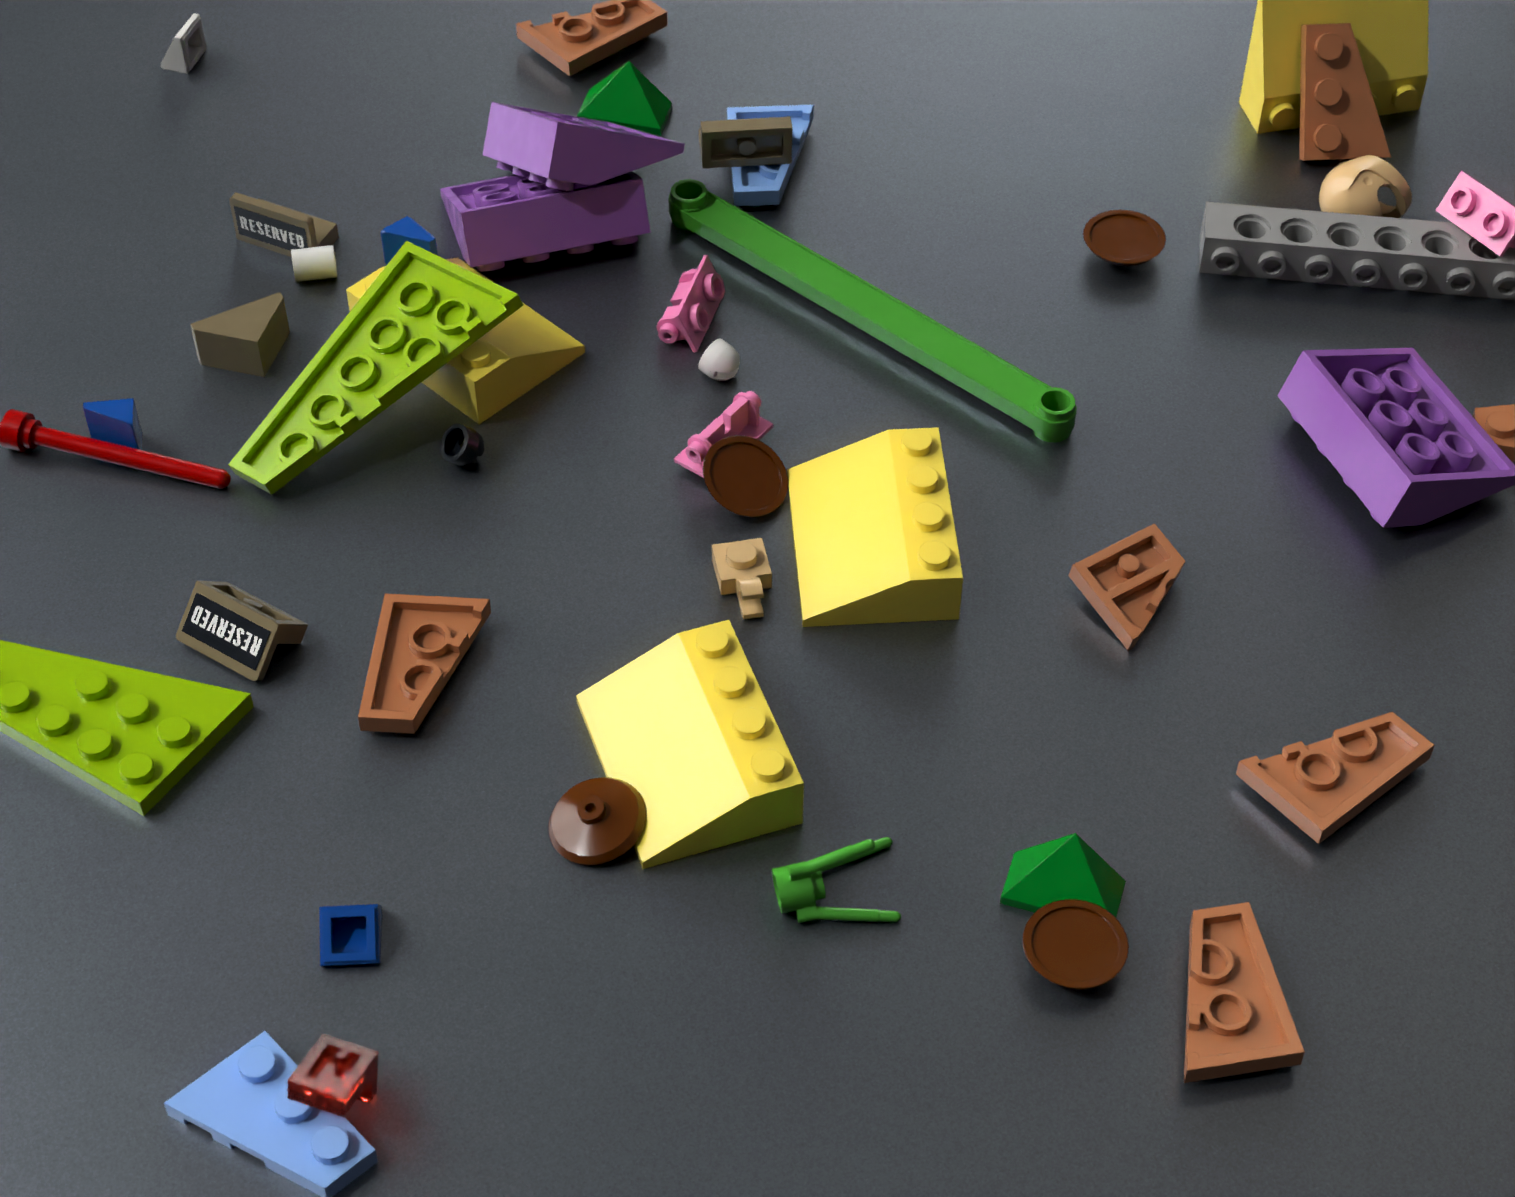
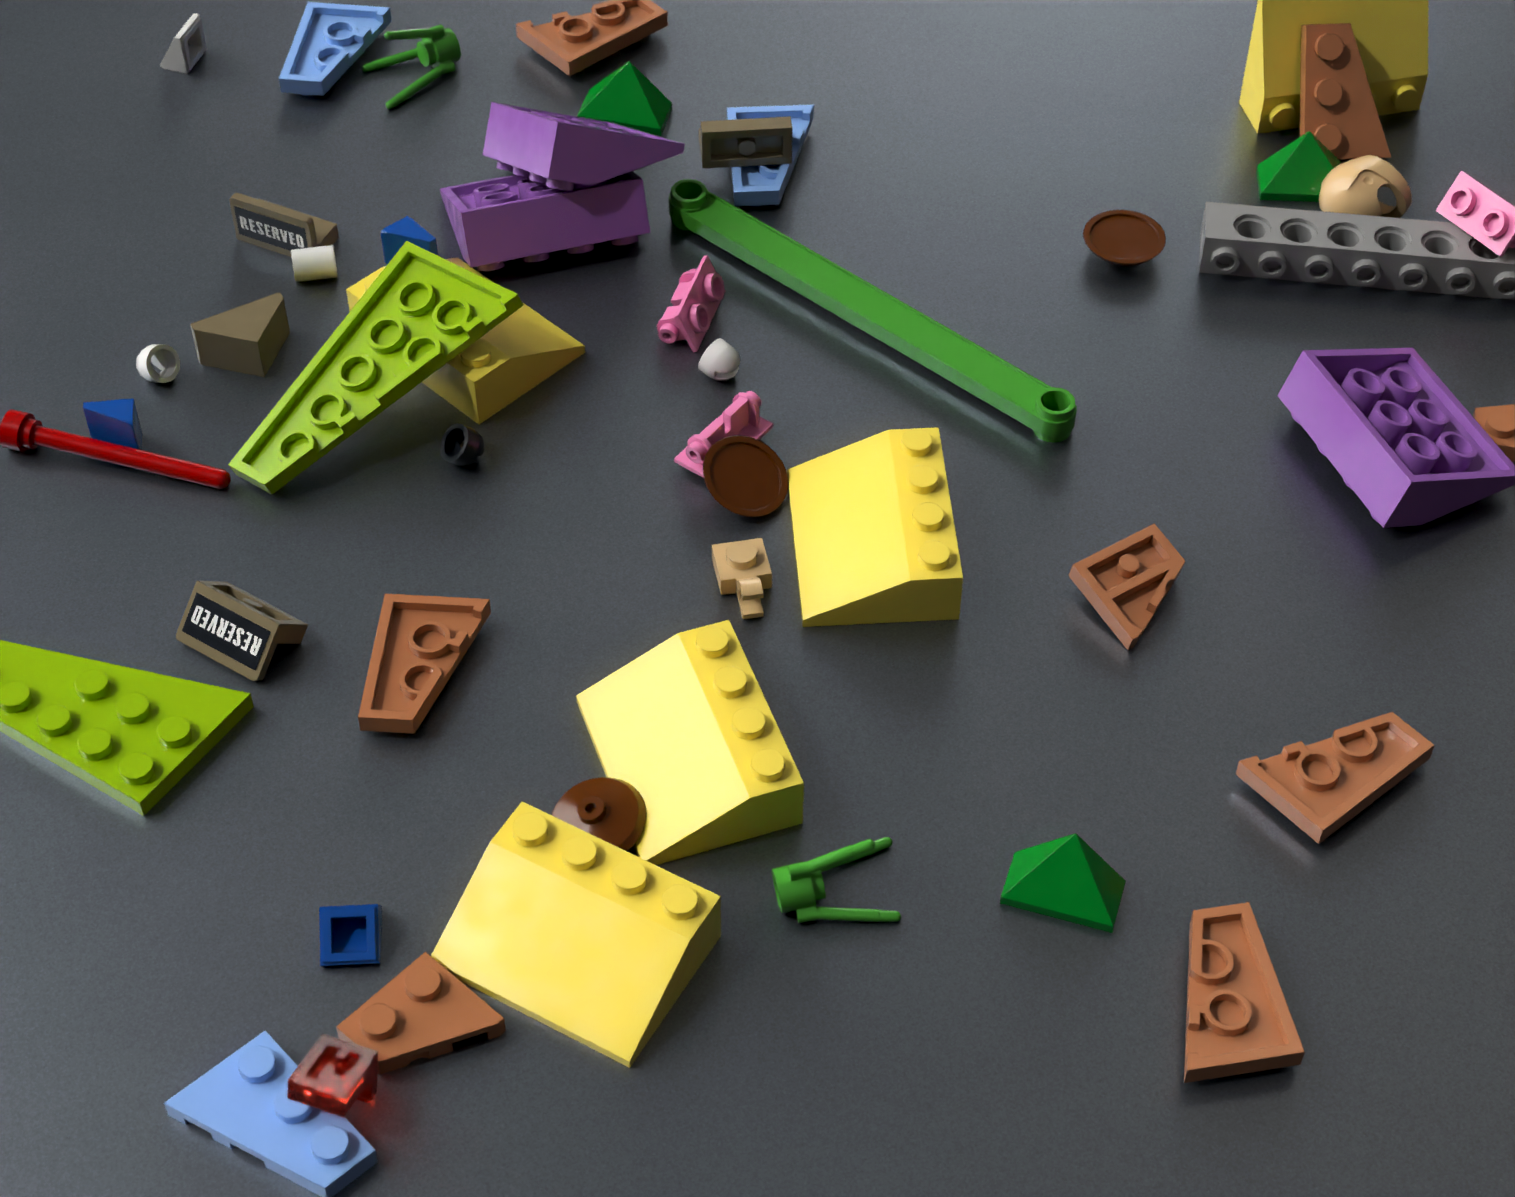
(162, 357): none -> white hinge
(328, 44): none -> light blue wing
(419, 1016): none -> nougat wing
(437, 49): none -> bright green plant
(578, 933): none -> light yellow slope
(1075, 943): reddish brown piece -> none
(1295, 171): none -> green slope

